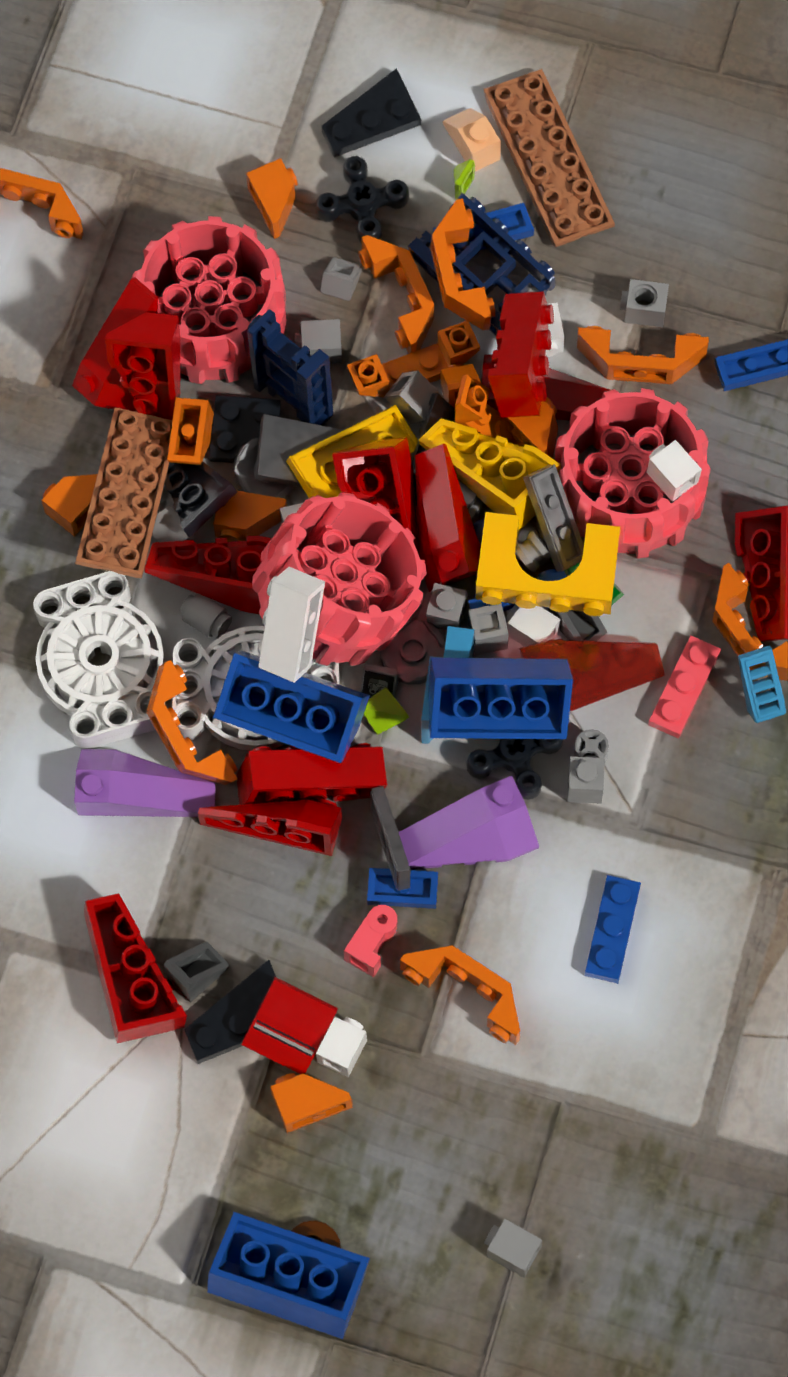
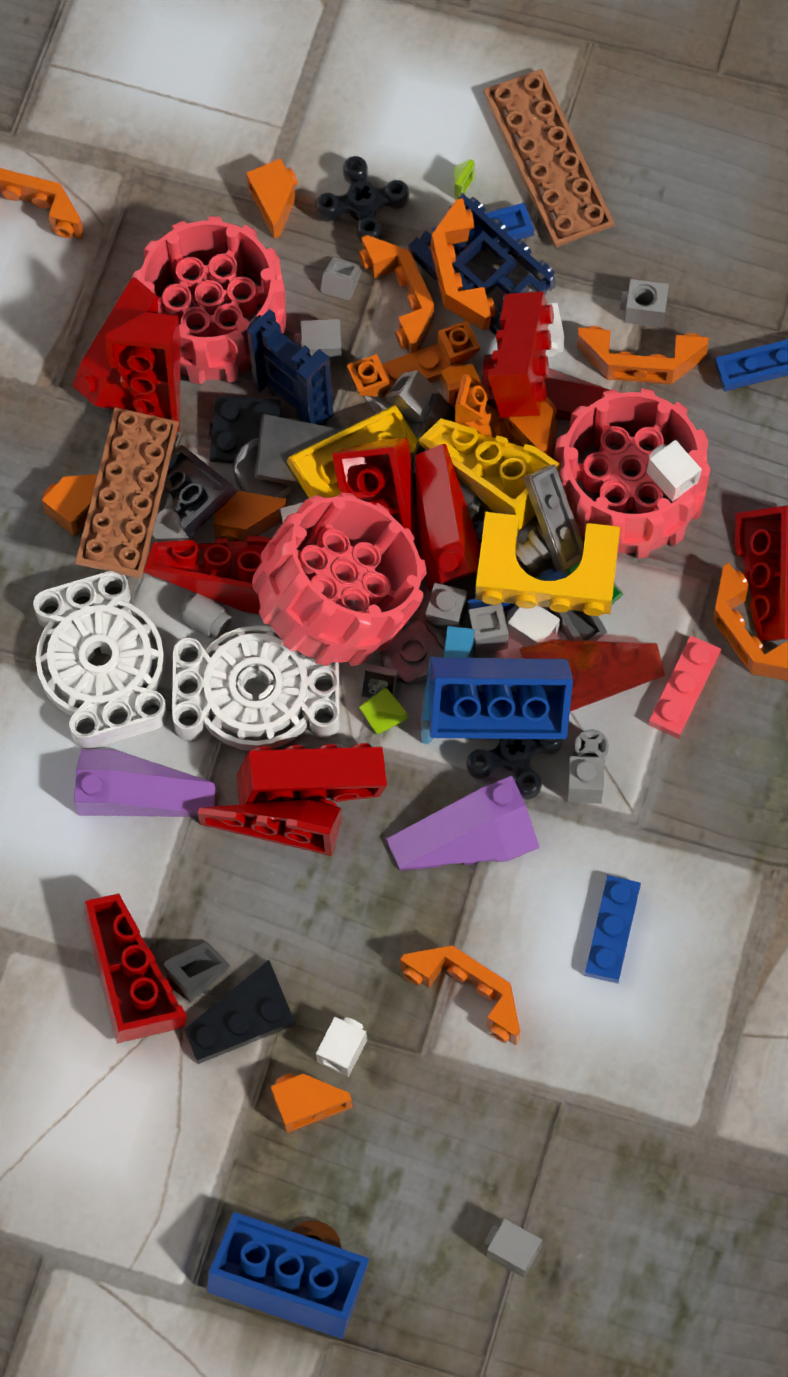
(168, 684): orange slope -> none
(190, 431): orange slope -> none
(289, 1026): red slope -> none
(290, 624): white brick -> none
(302, 714): blue slope -> none
(372, 117): black wing -> none
(374, 931): coral leg -> none
(390, 838): flat silver tile -> none
(419, 895): blue plate -> none
(474, 137): light nougat slope -> none
(769, 703): dark azure slope -> none

